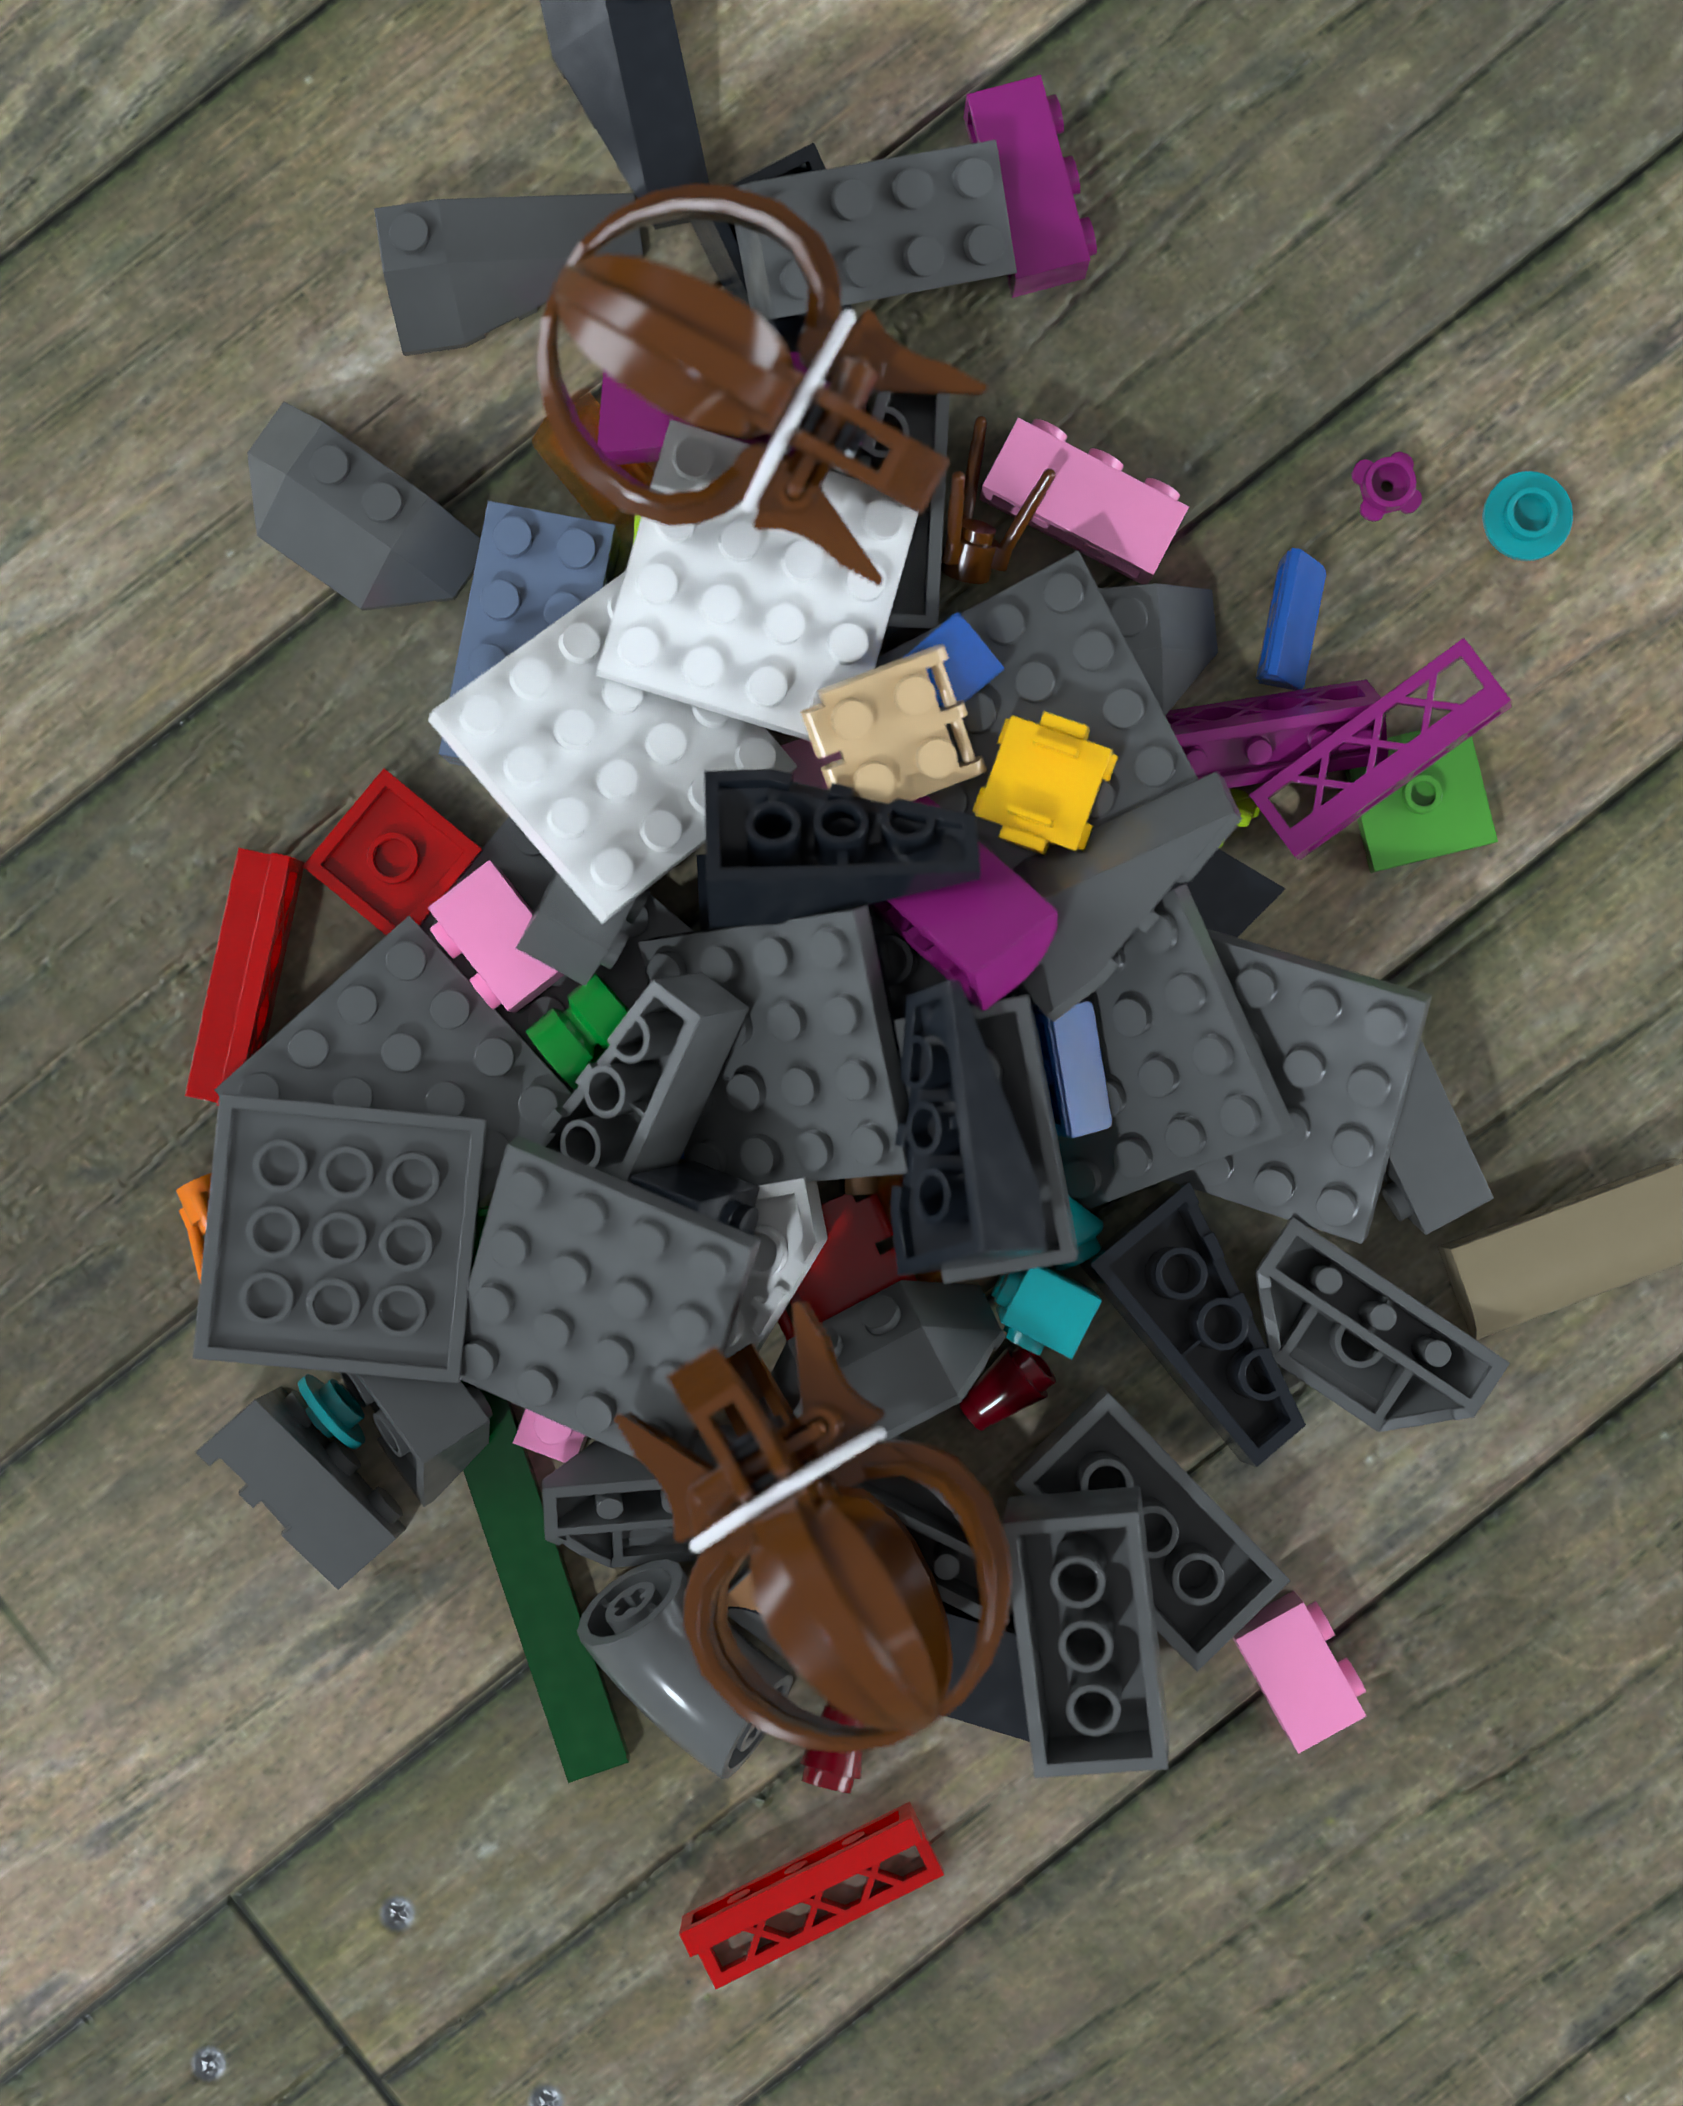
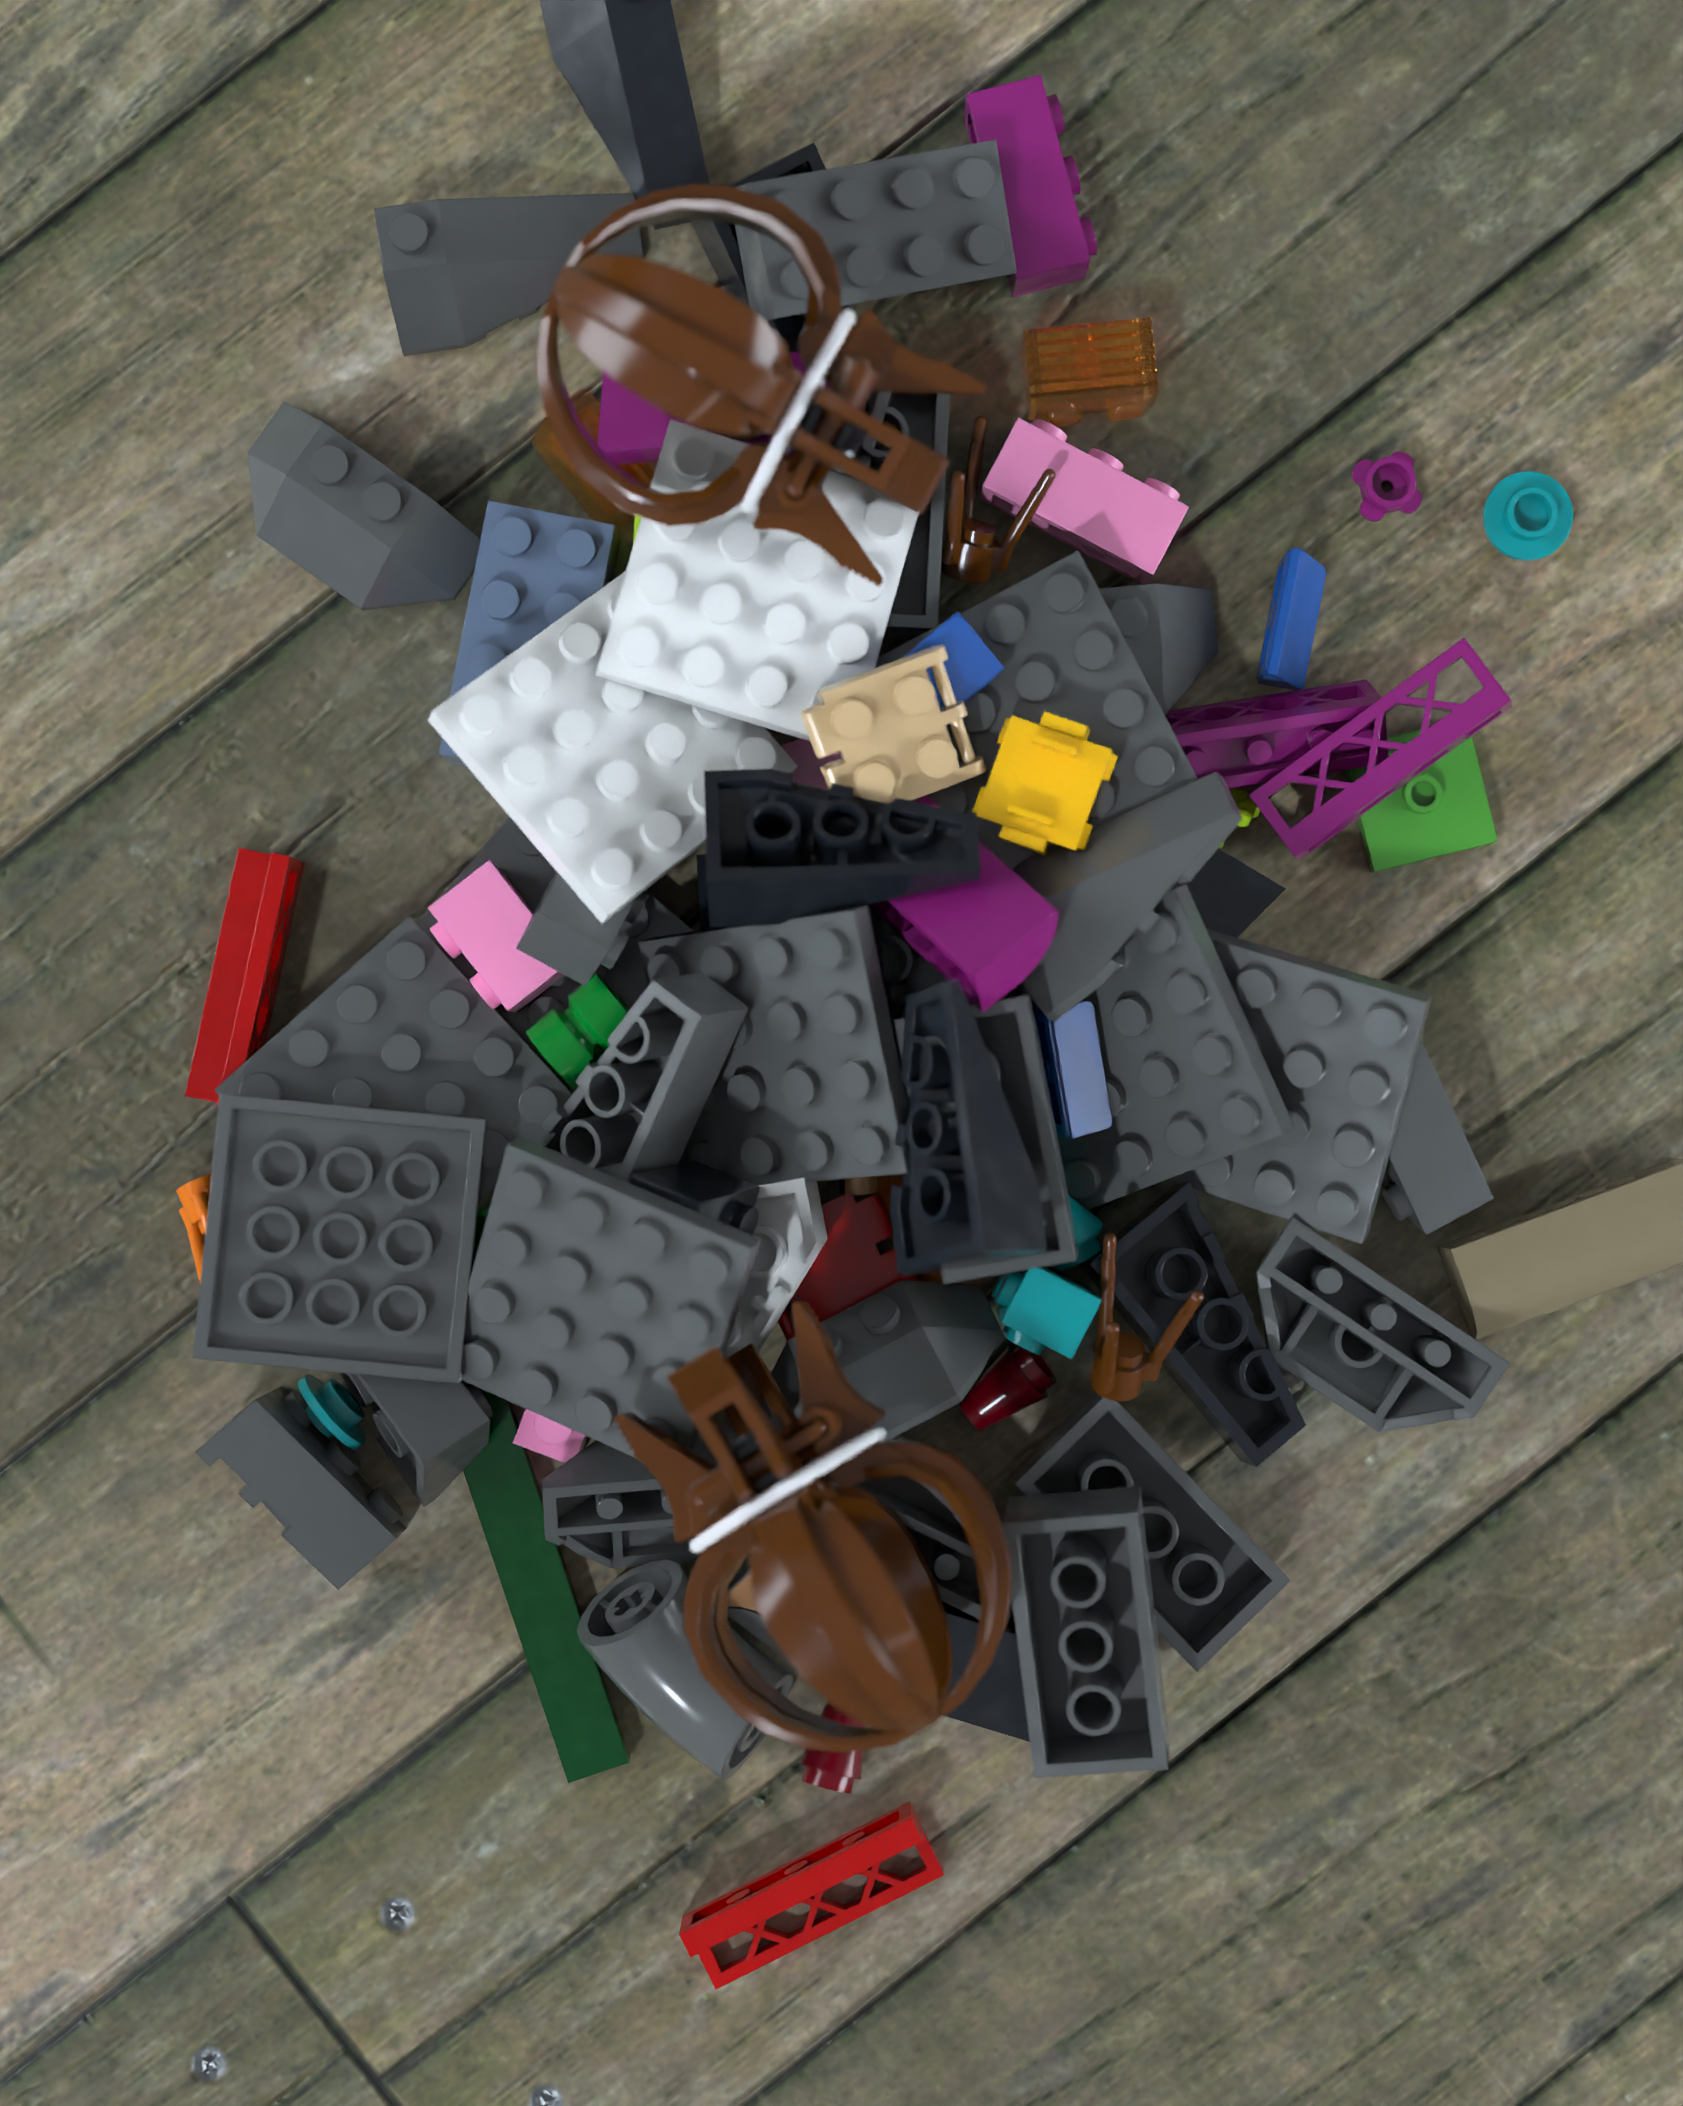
(392, 855): red plate -> none
(1089, 371): none -> clear orange brick
(1121, 1356): none -> reddish brown plant
(1298, 1672): bright pink brick -> none

